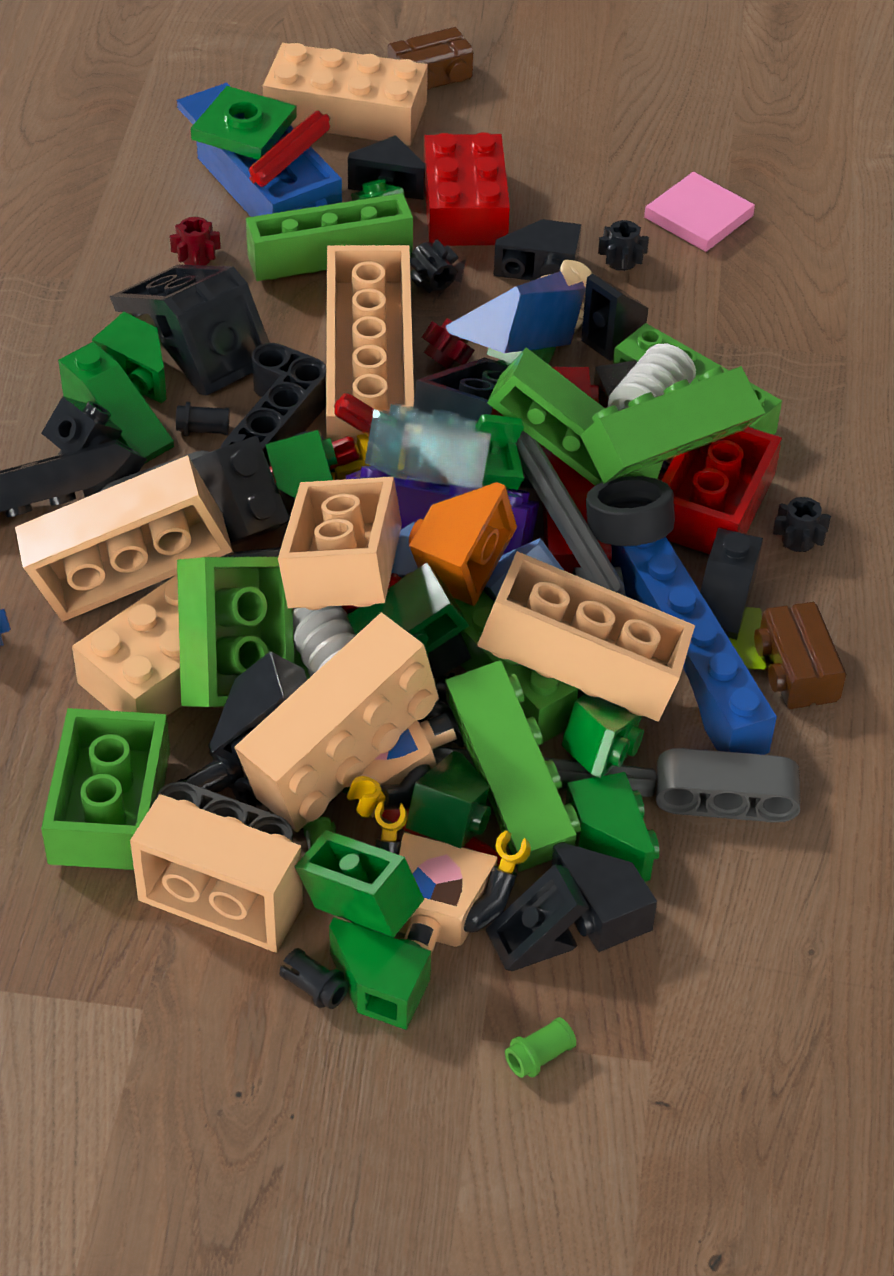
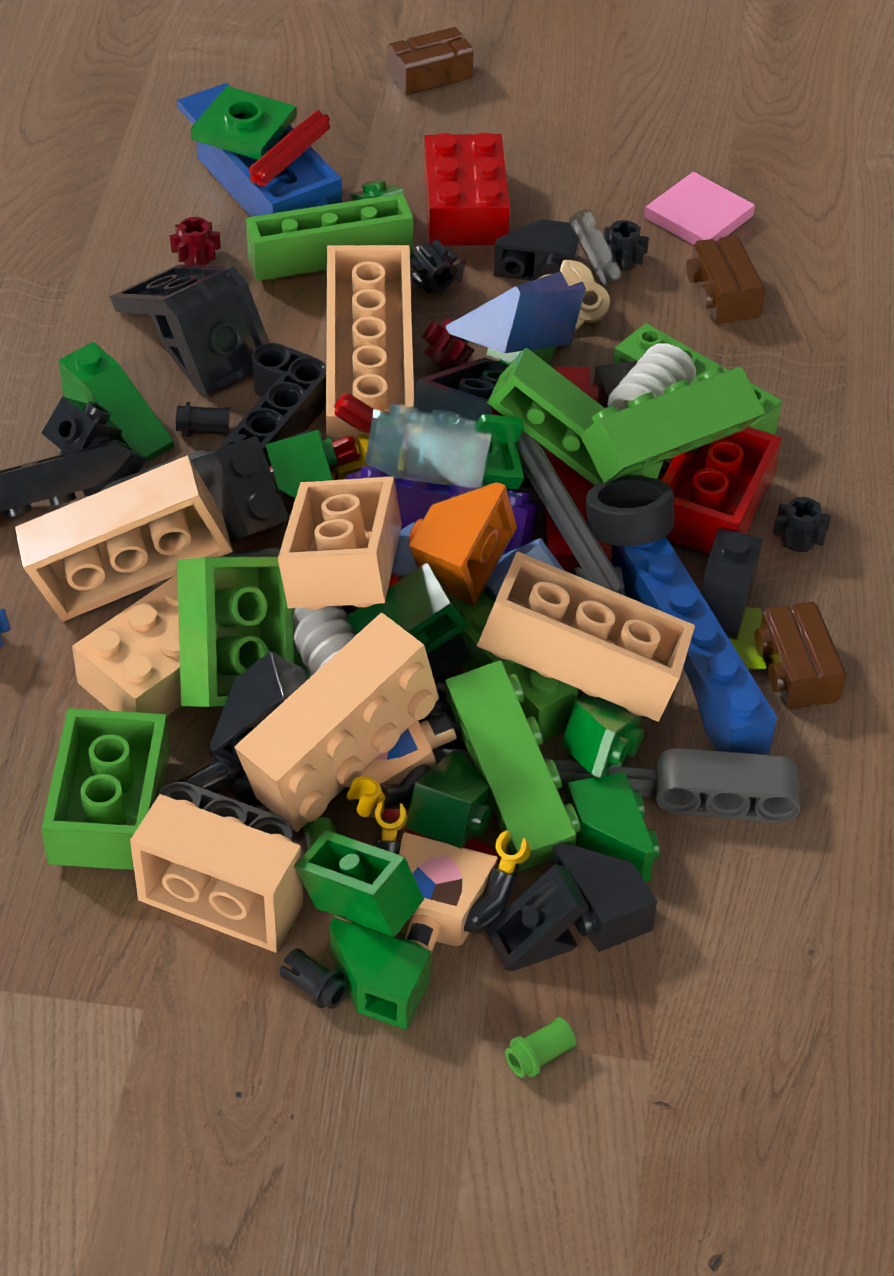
(138, 352): green slope -> none
(359, 92): light nougat brick -> none
(390, 162): black slope -> none
(595, 247): none -> clear smoke axle
(609, 316): black slope -> none
(726, 279): none -> reddish brown brick

